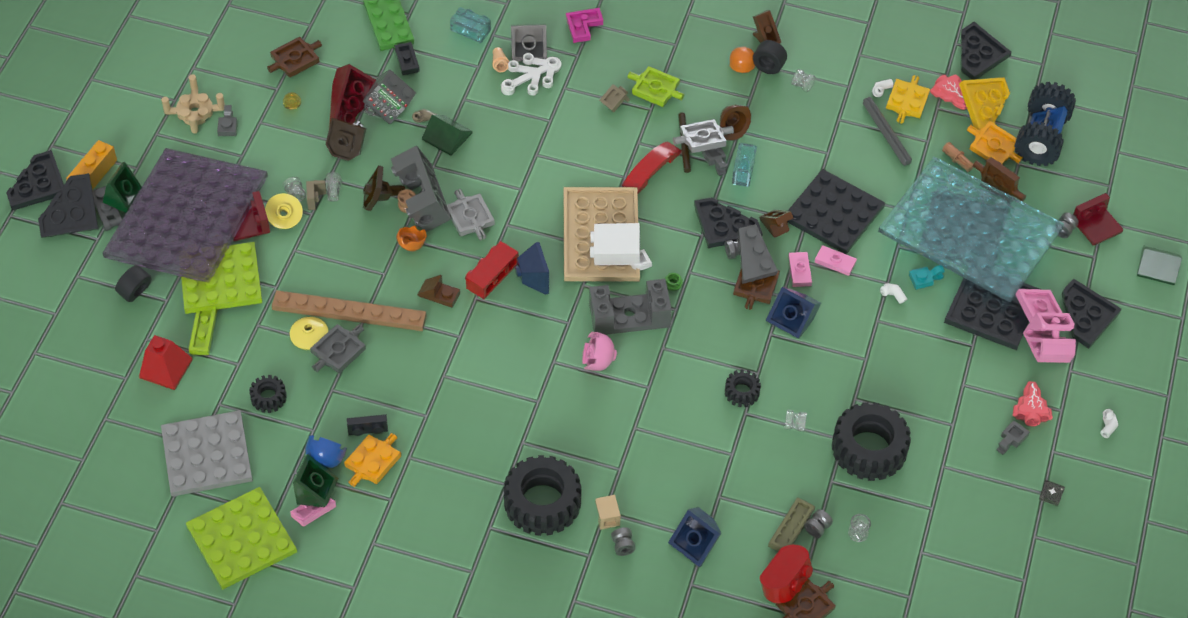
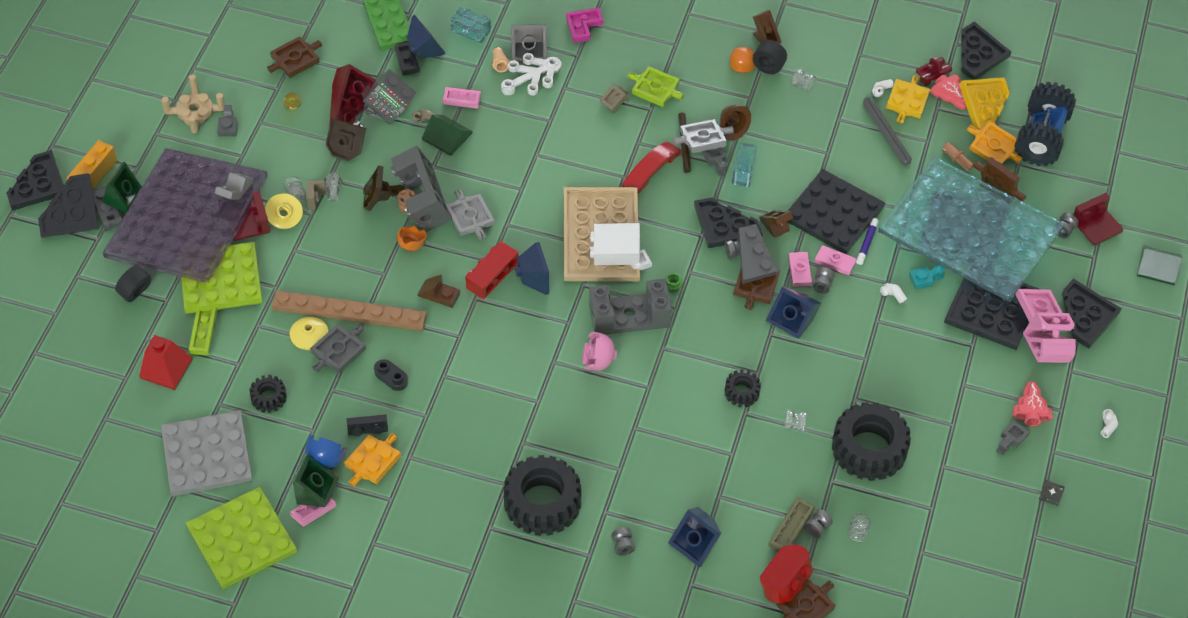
(235, 187): none -> light grey slope
(389, 374): none -> black plate
(422, 40): none -> dark blue slope
(461, 97): none -> bright pink plate
(608, 512): tan panel -> none
(823, 280): none -> flat silver wheel
(867, 241): none -> dark purple bar
(933, 70): none -> dark red hips

